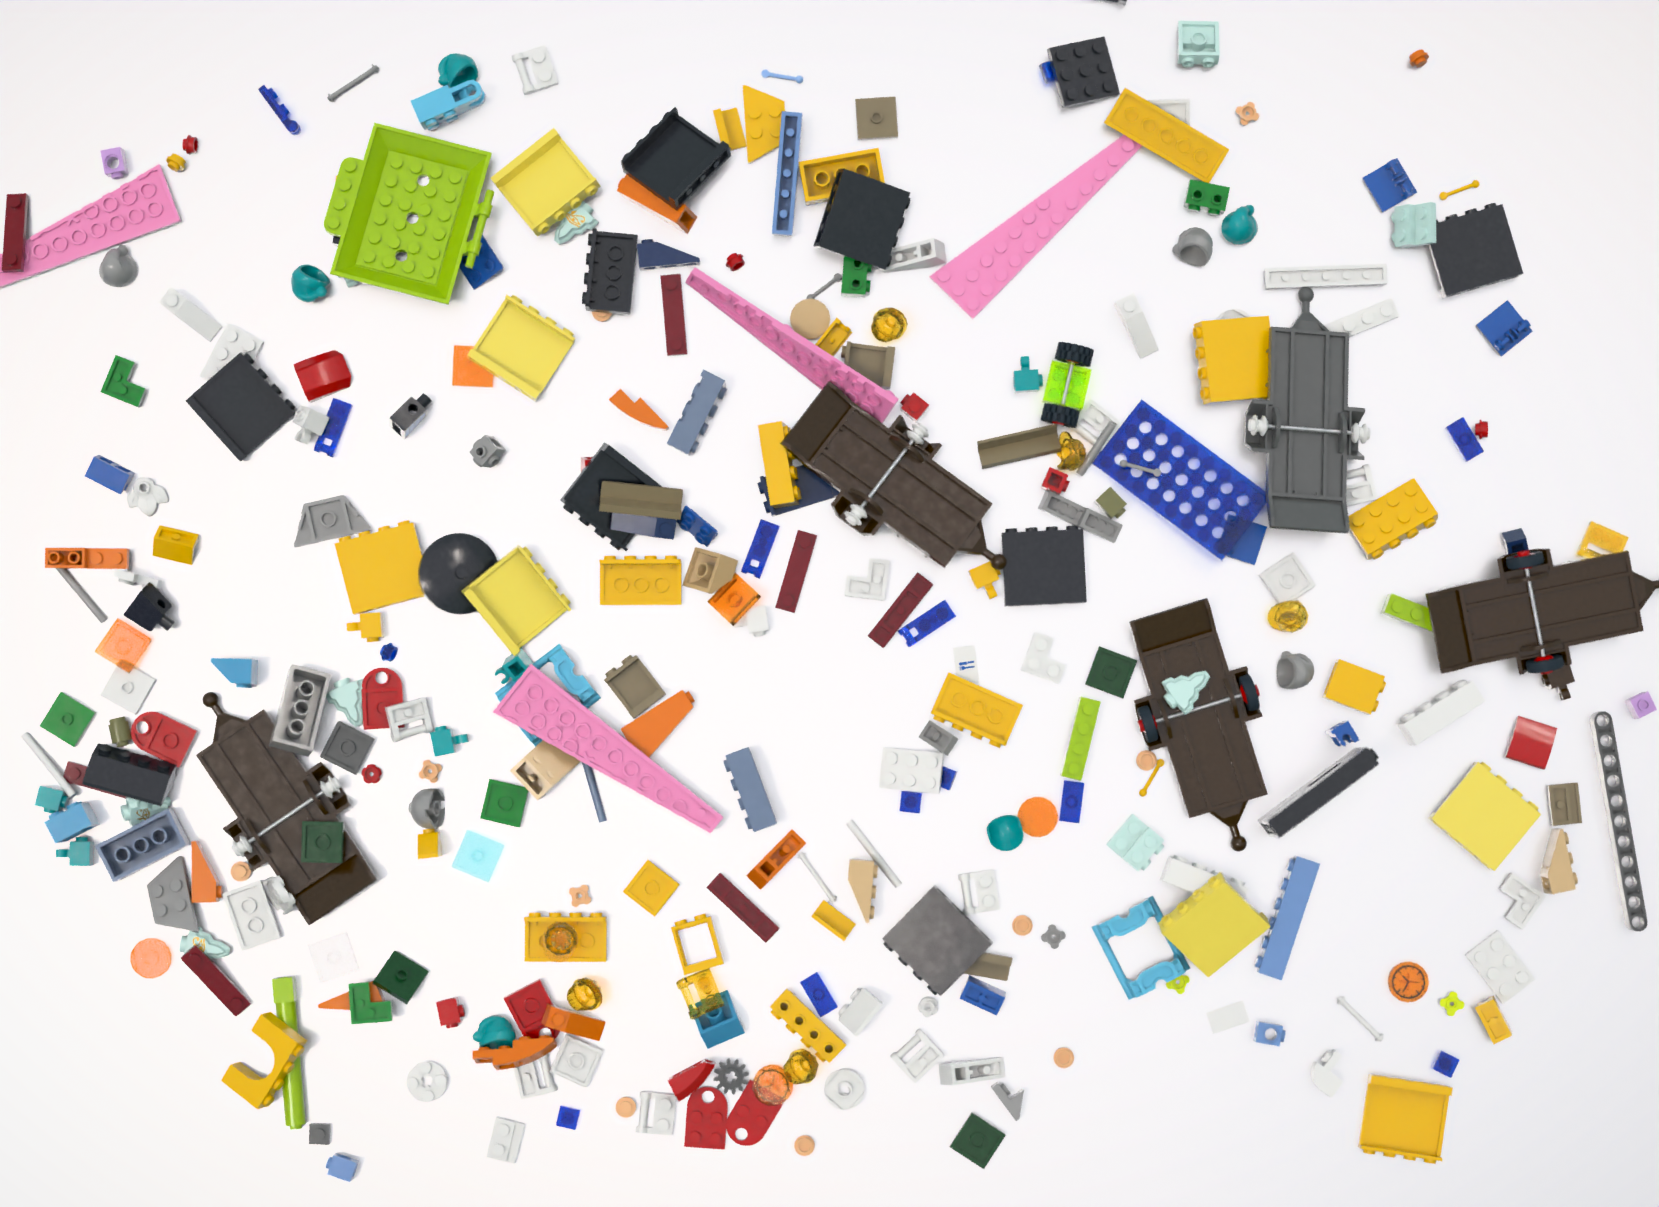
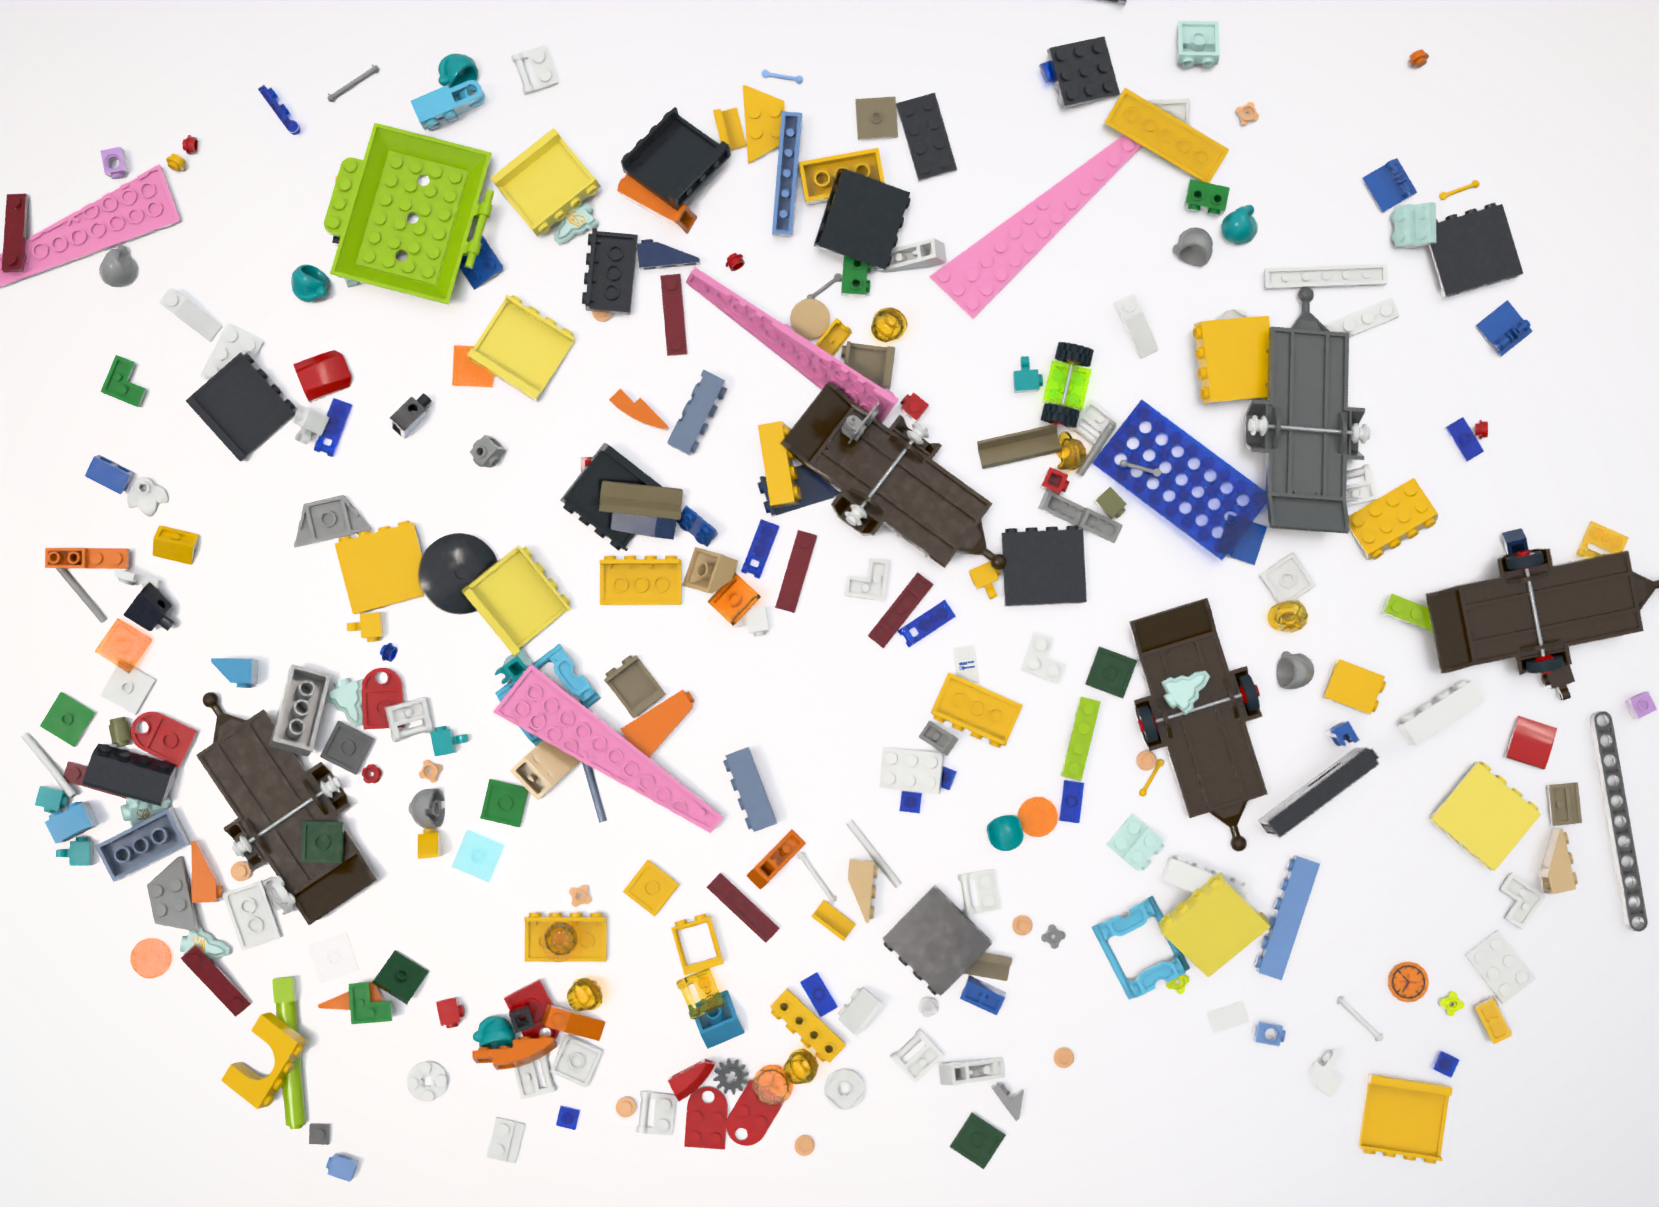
(521, 1025): none -> black plate
(854, 427): none -> light grey hinge
(926, 136): none -> black plate

